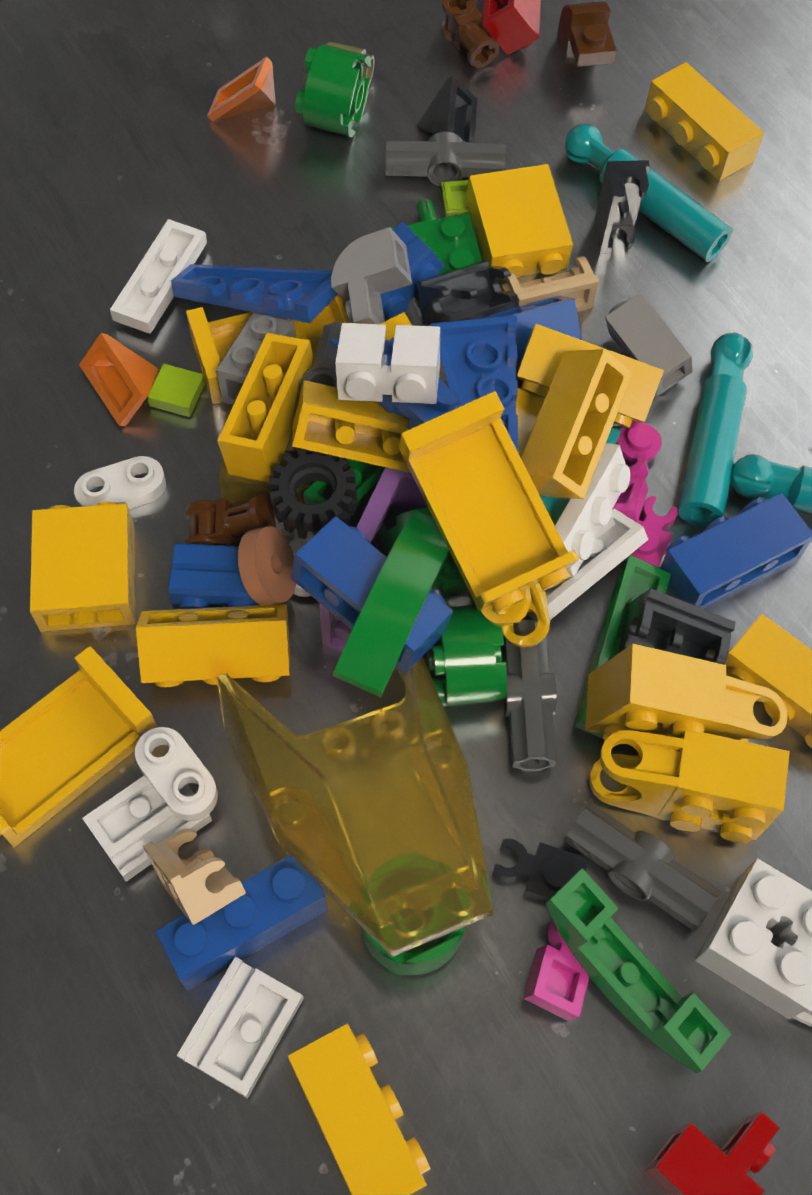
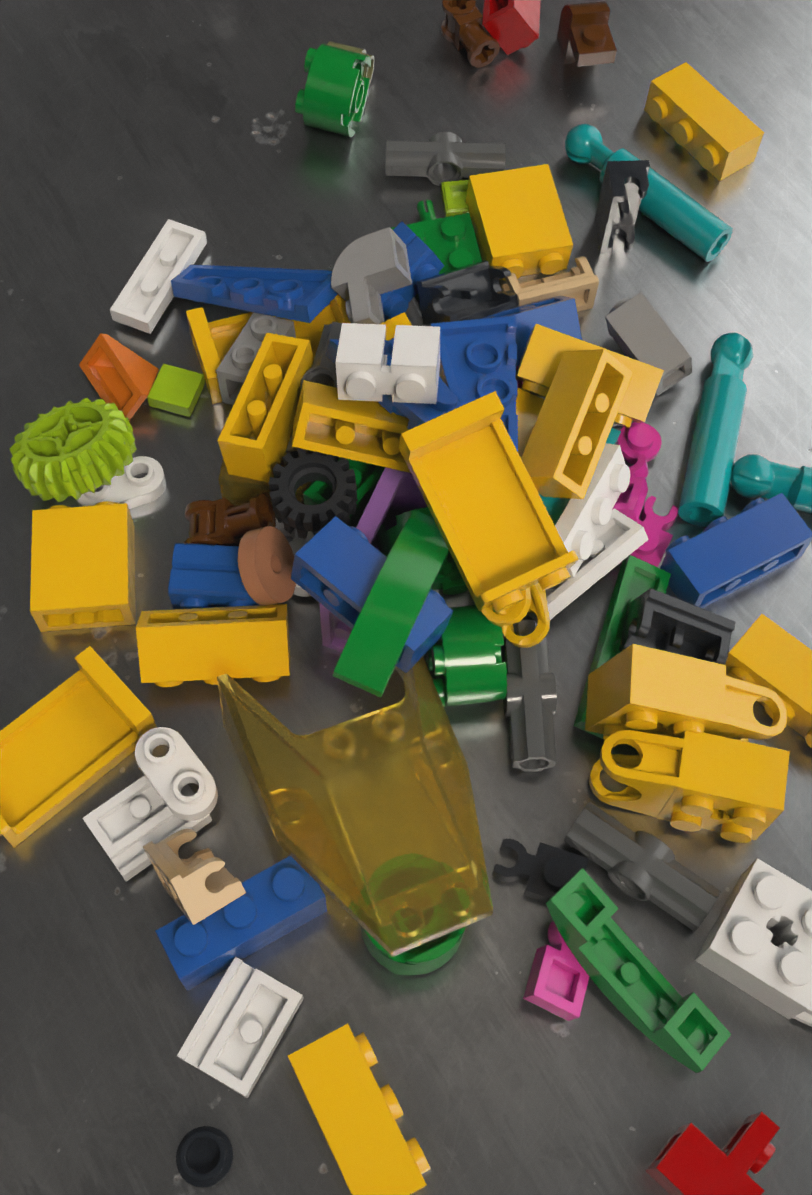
(73, 449): none -> lime gear
(204, 1156): none -> black plate
(245, 93): orange slope -> none
(452, 111): black slope -> none

